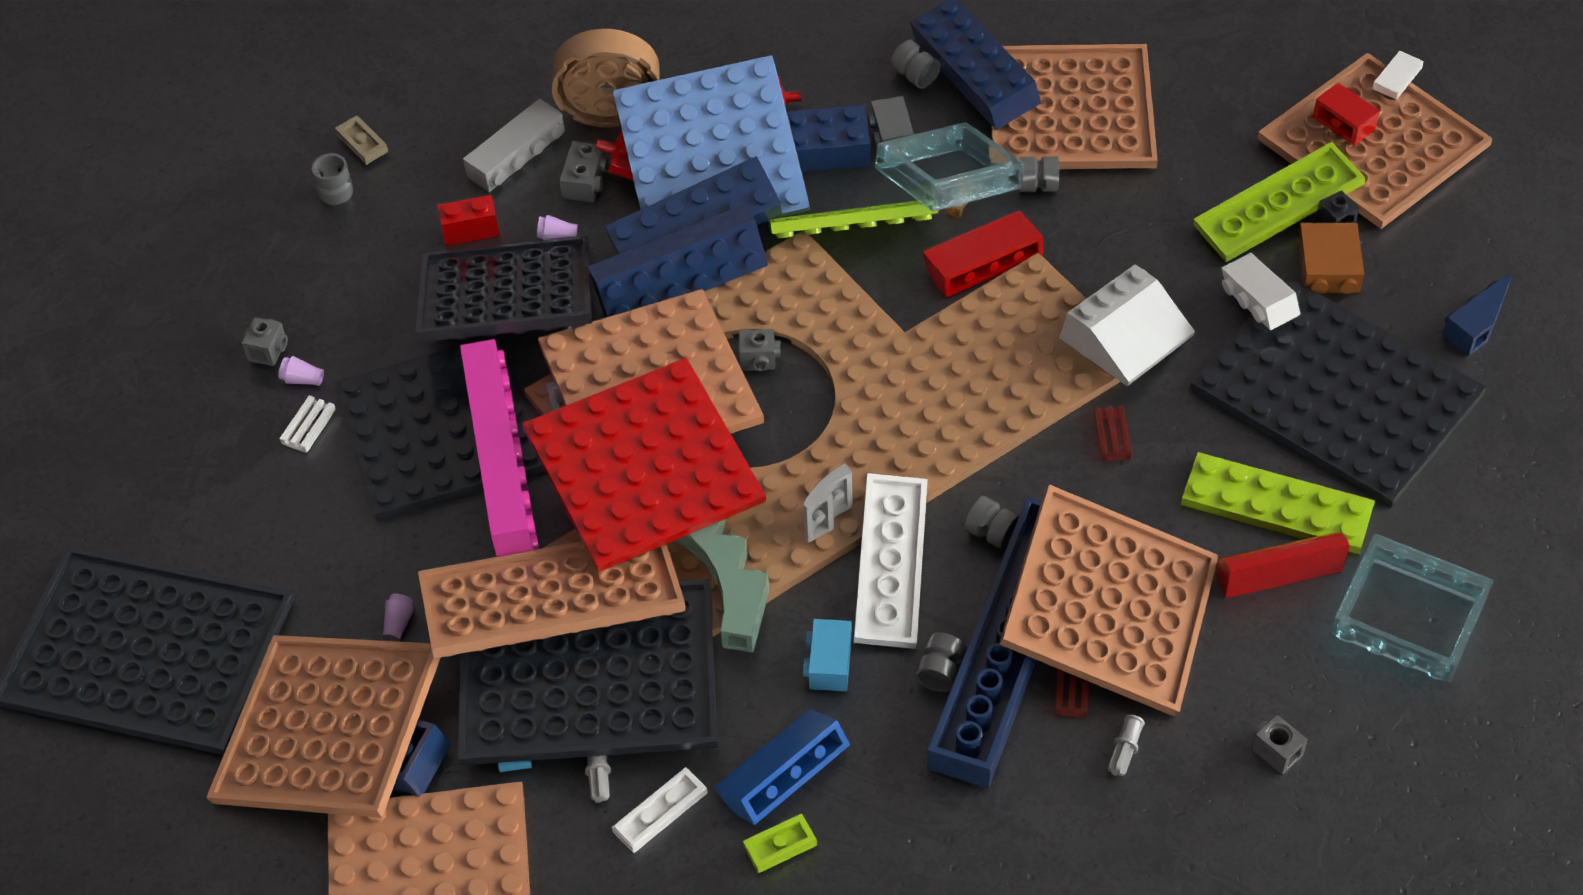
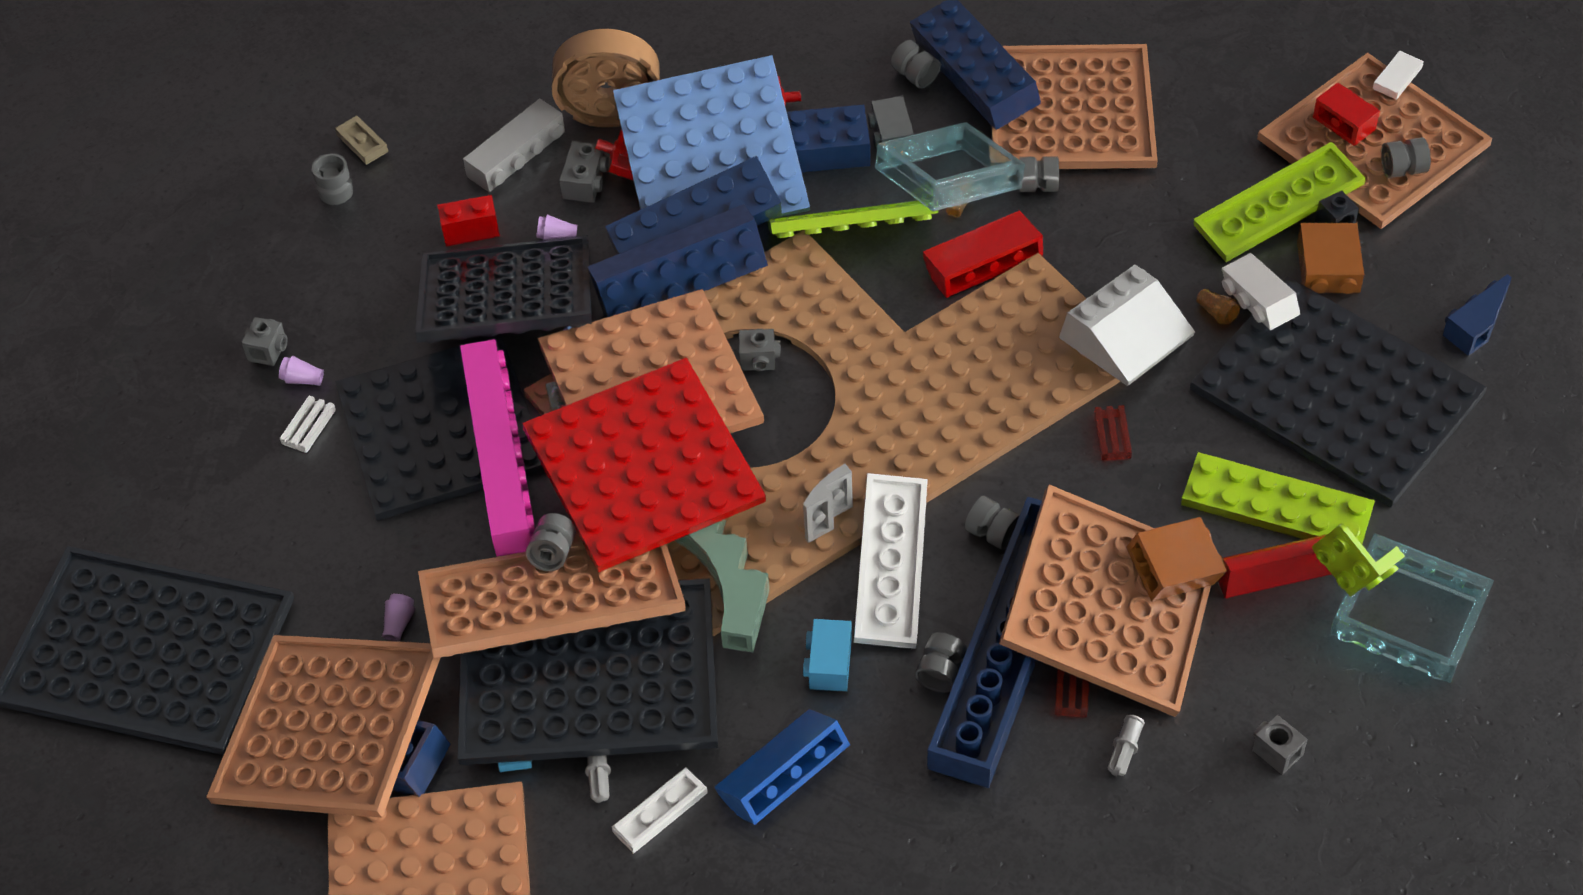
(551, 542): none -> dark grey wheel
(780, 843): lime plate -> none
(1176, 558): none -> dark orange brick
(1220, 307): none -> clear orange cone
(1352, 563): none -> lime bracket
(1410, 157): none -> dark grey wheel

